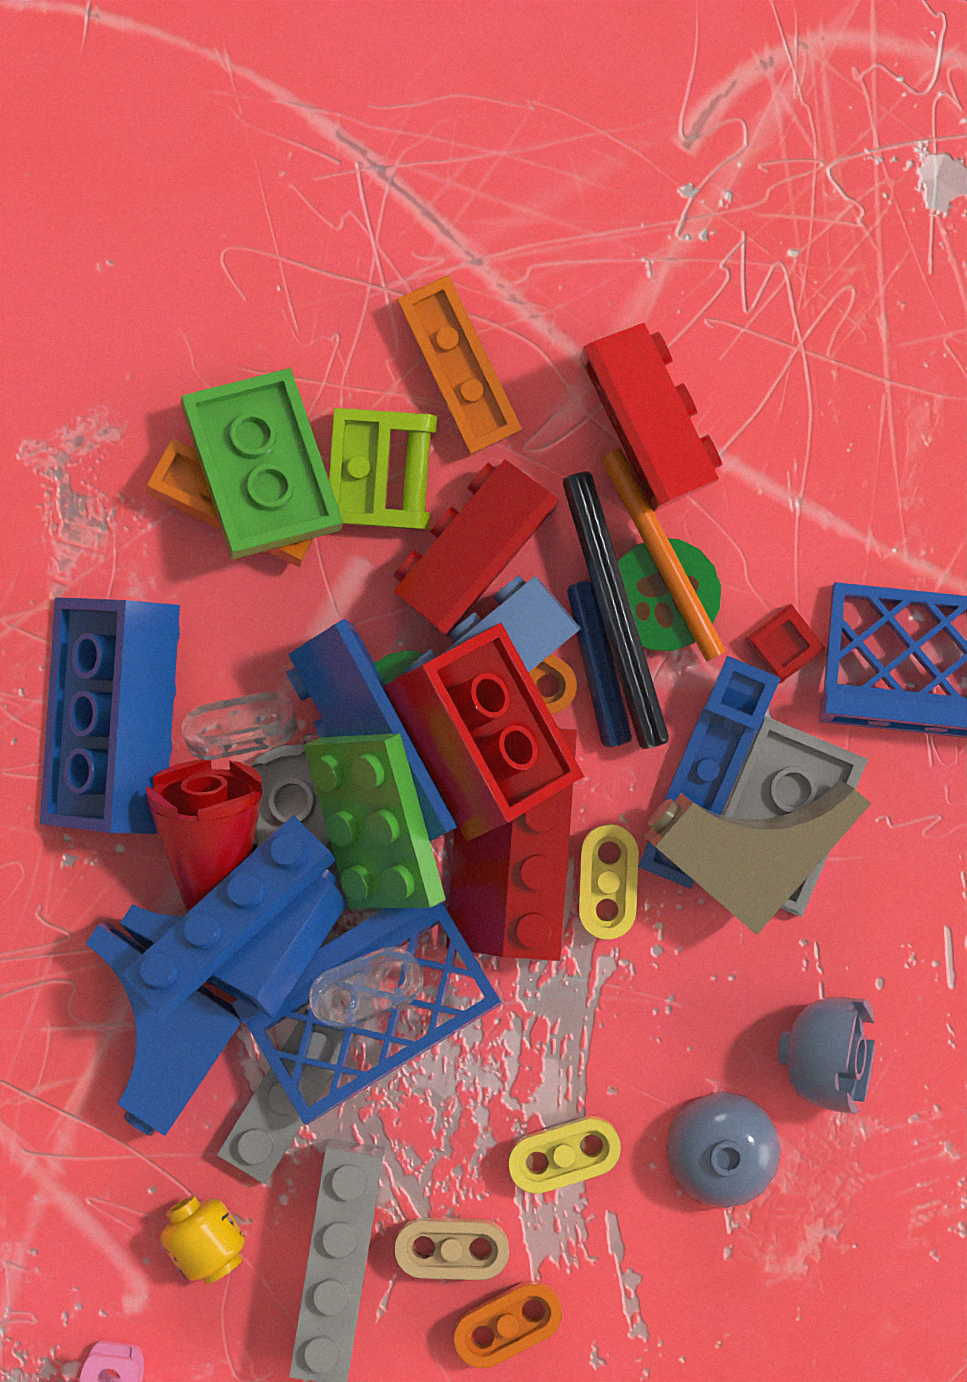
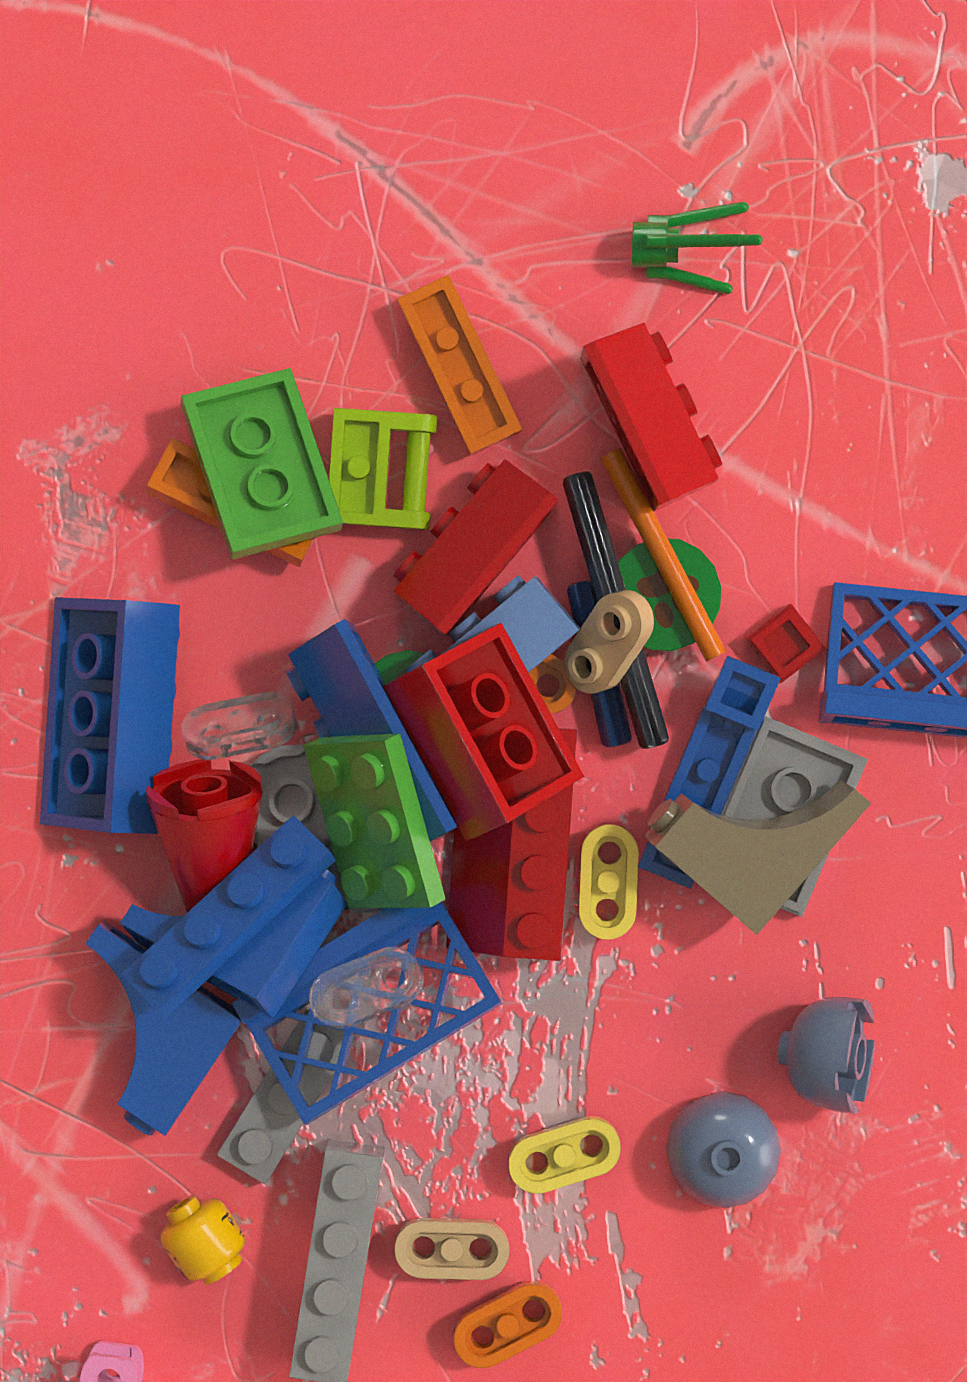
(604, 645): none -> tan plate
(658, 243): none -> green plant

